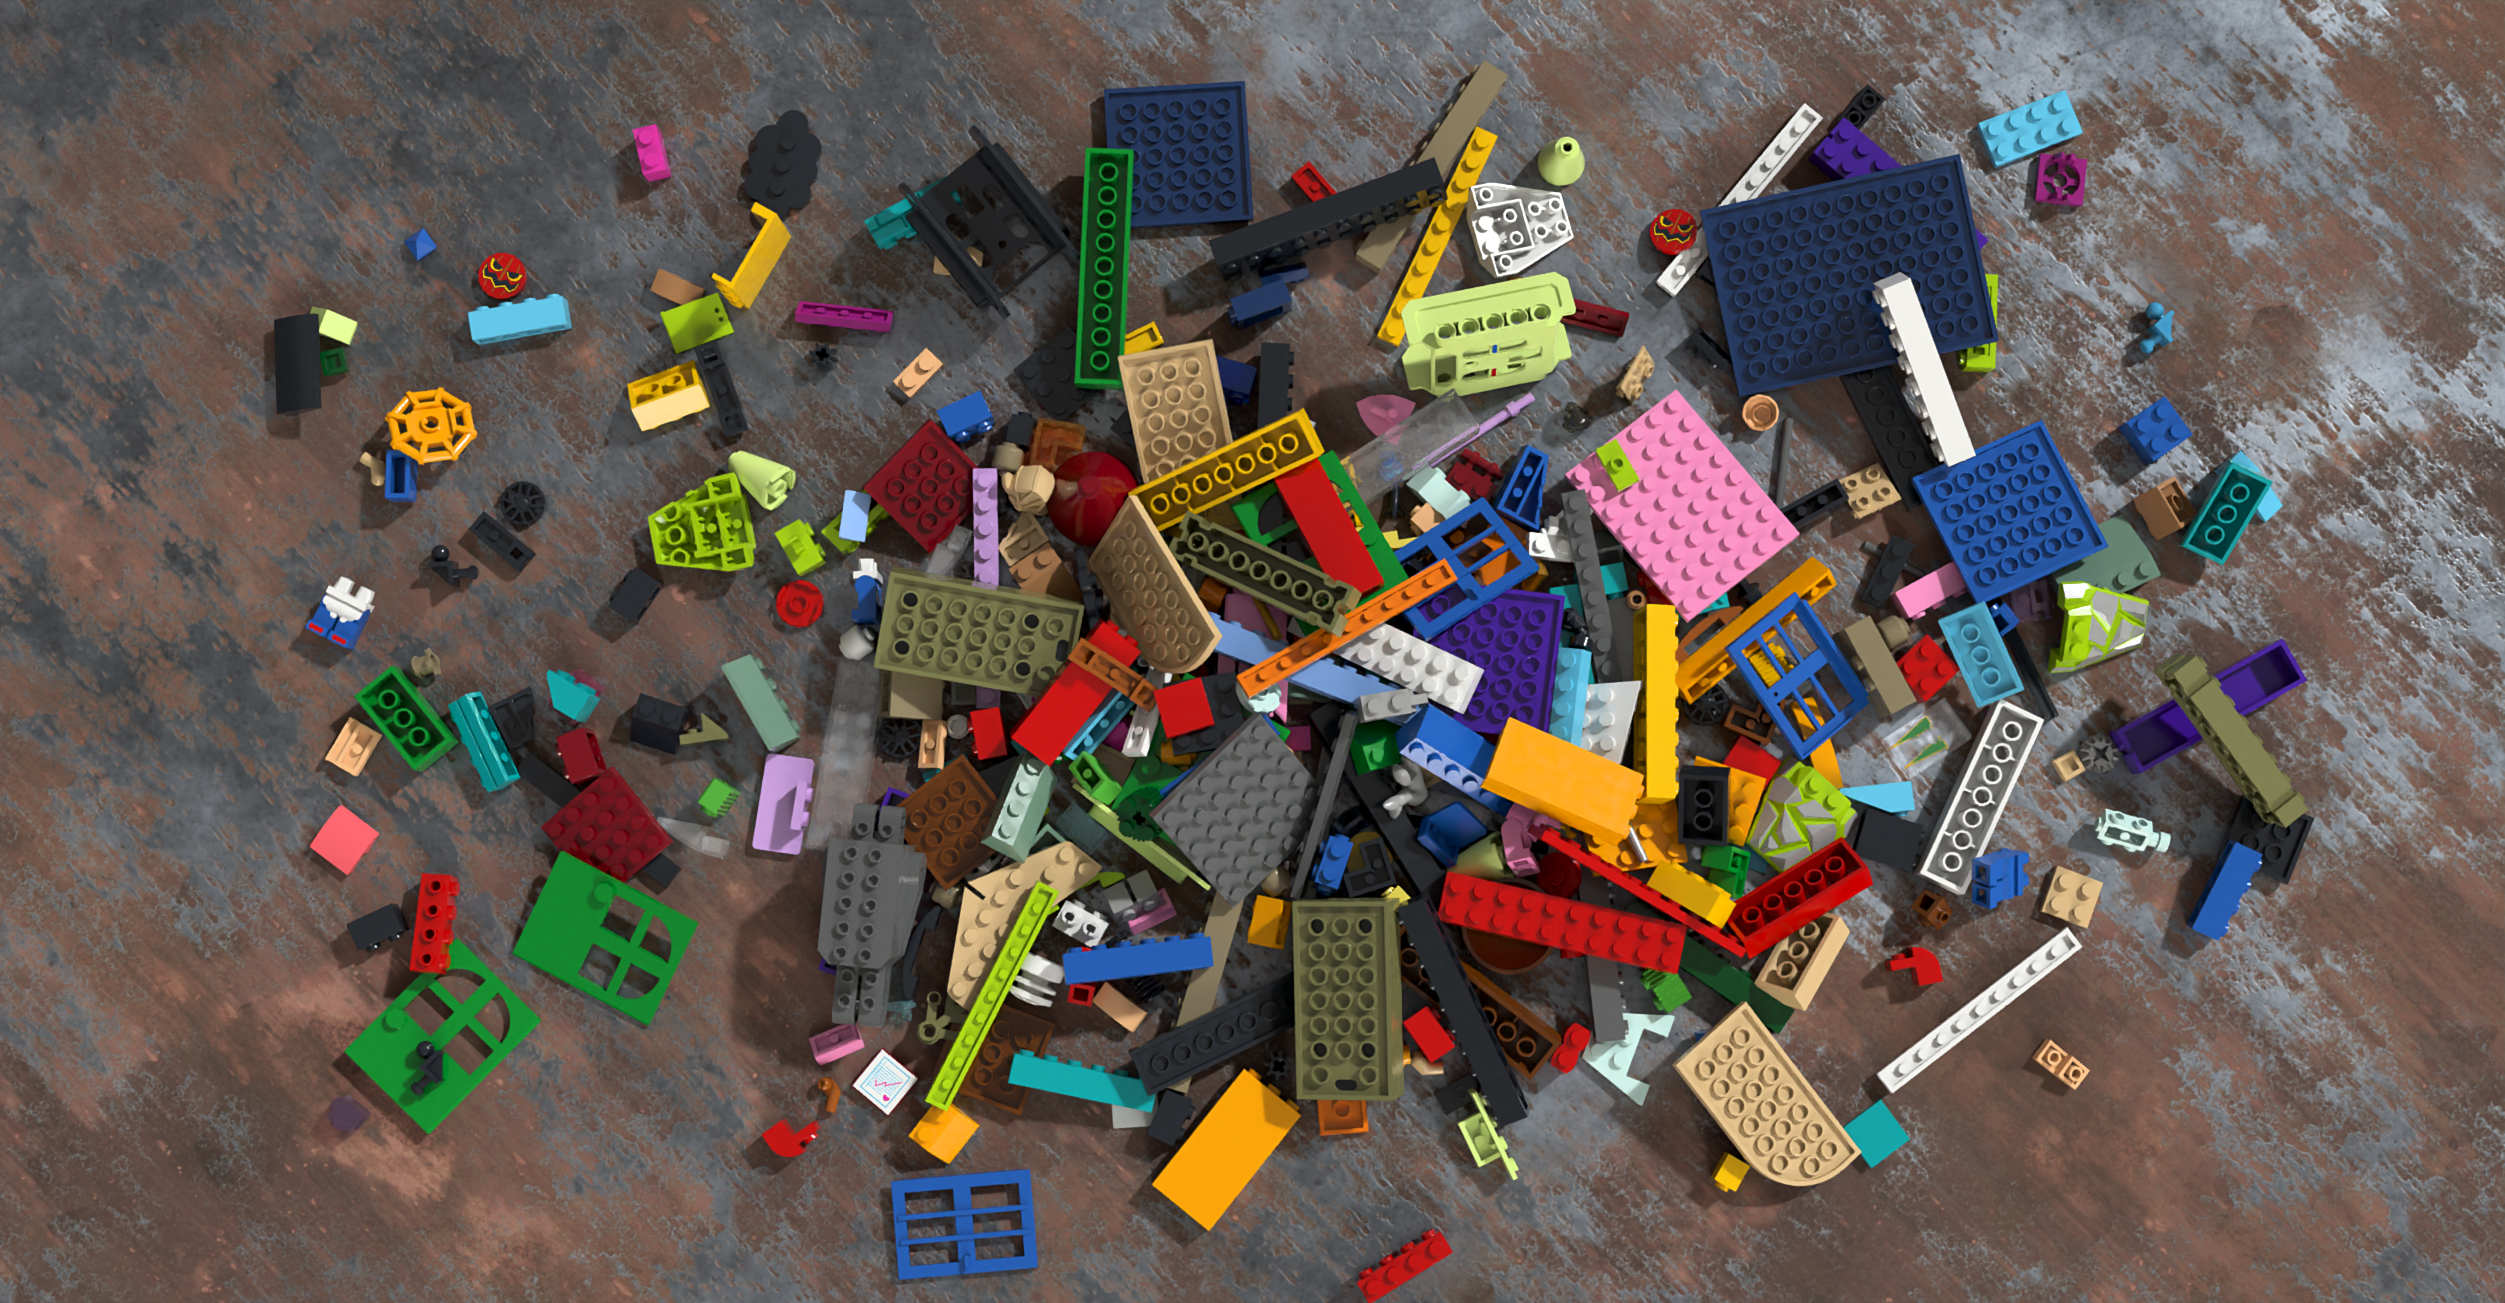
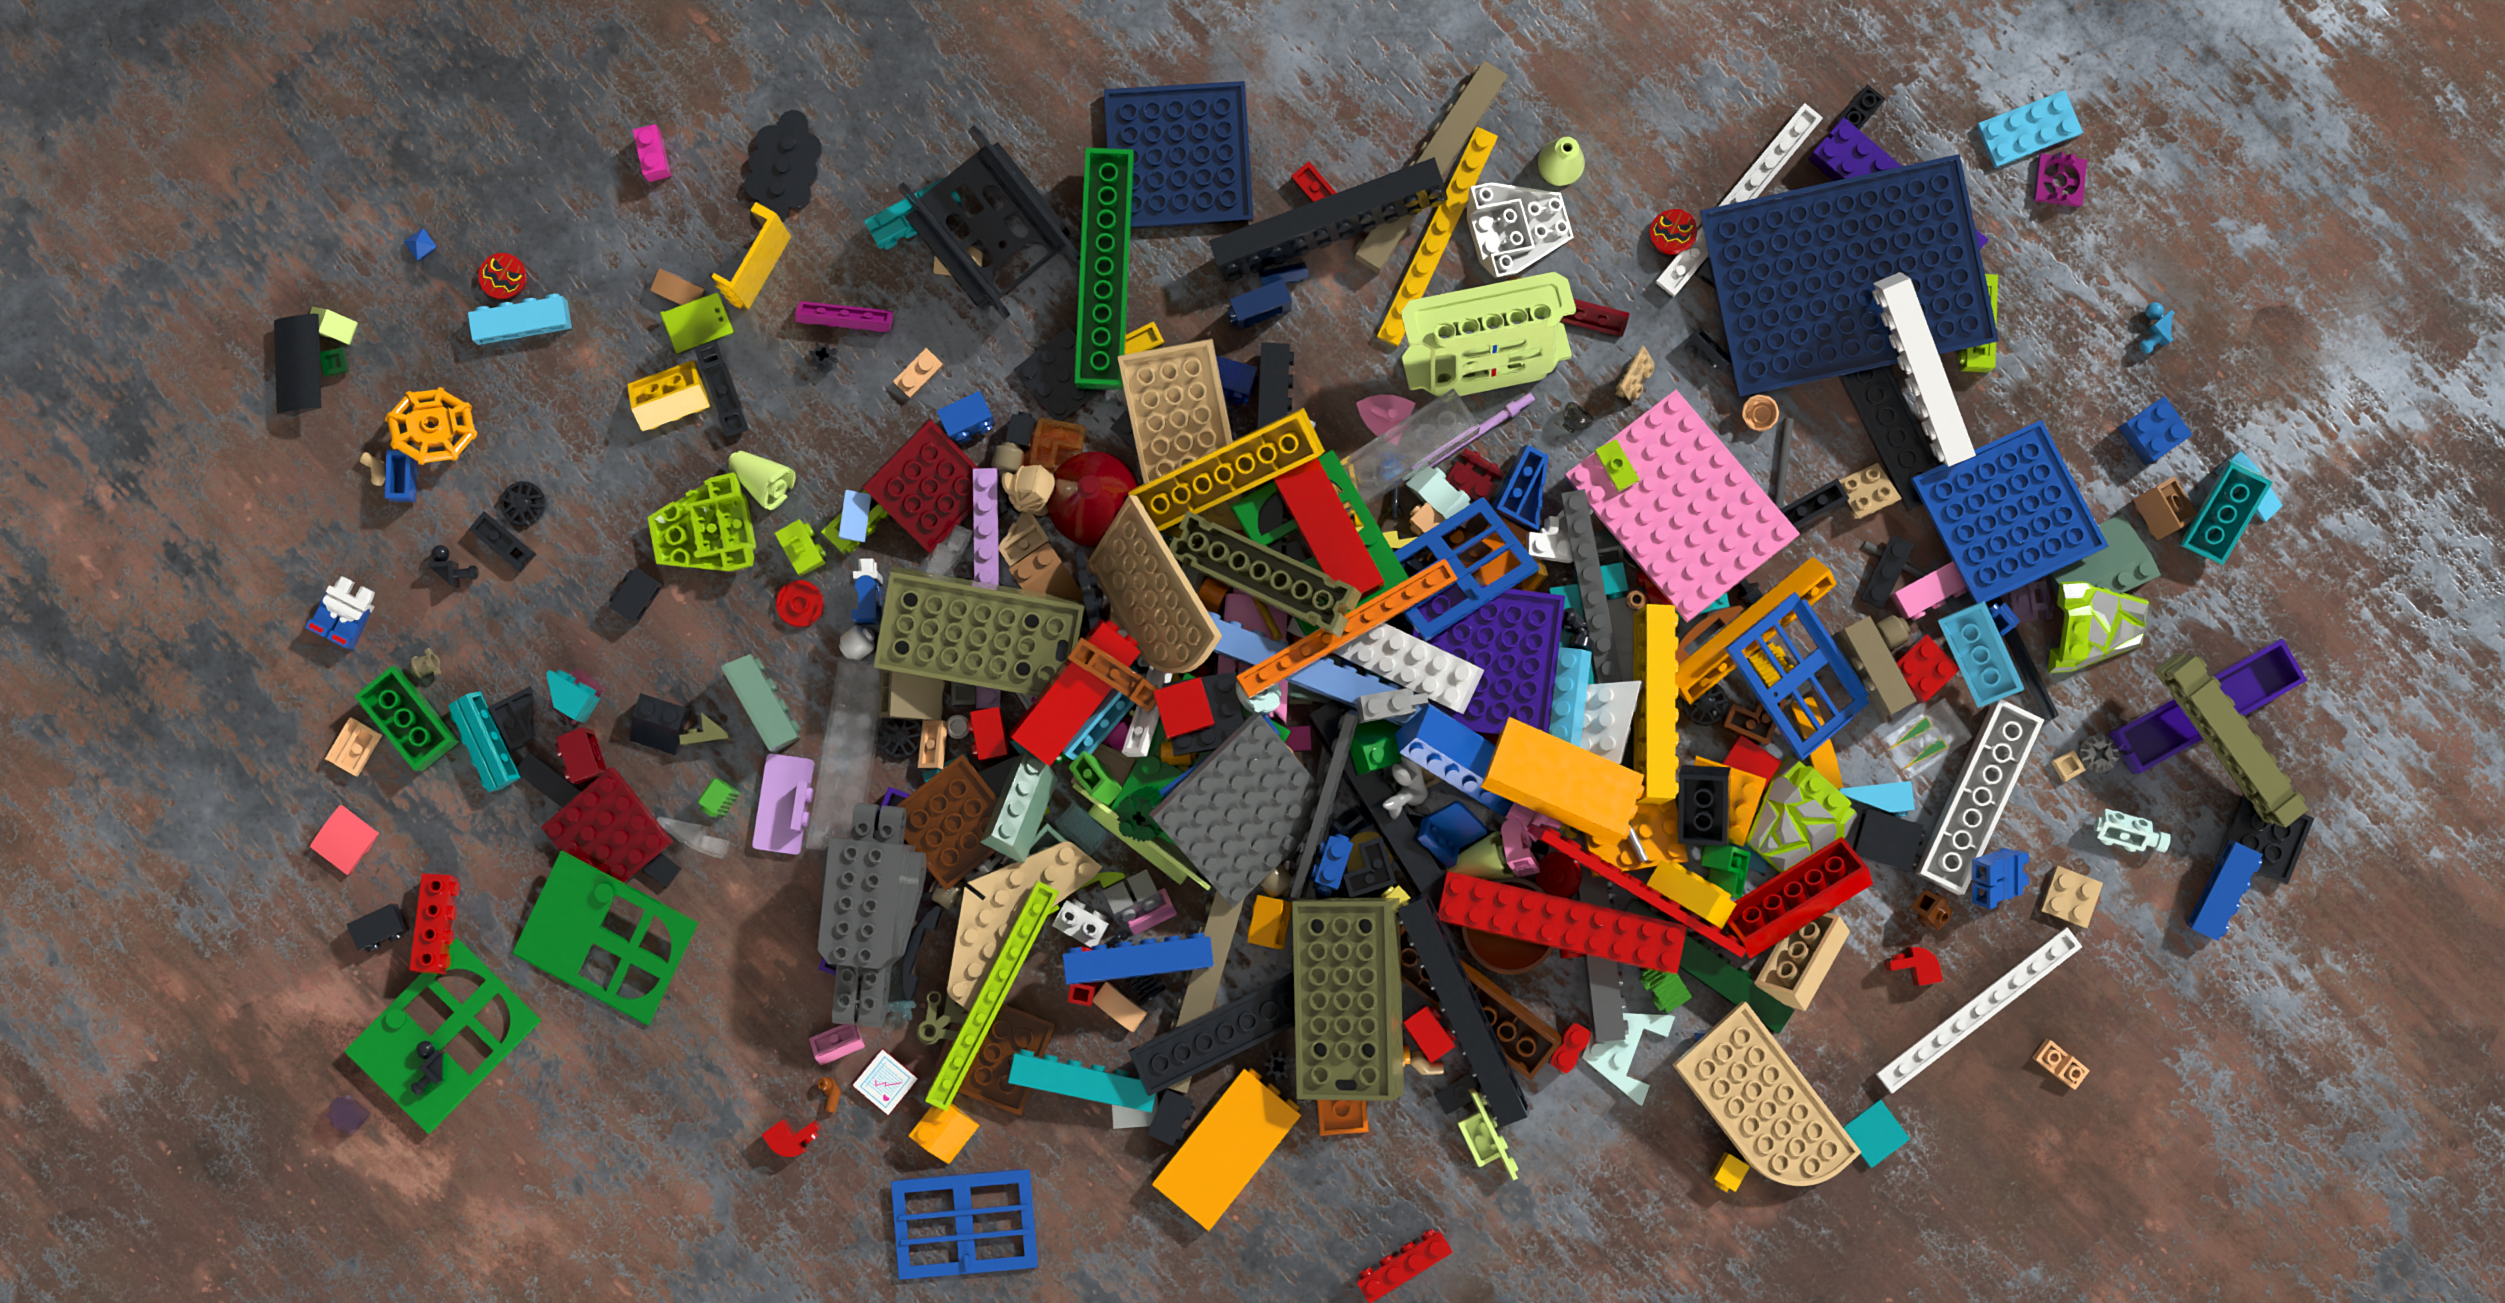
(1035, 979): white wheel -> none

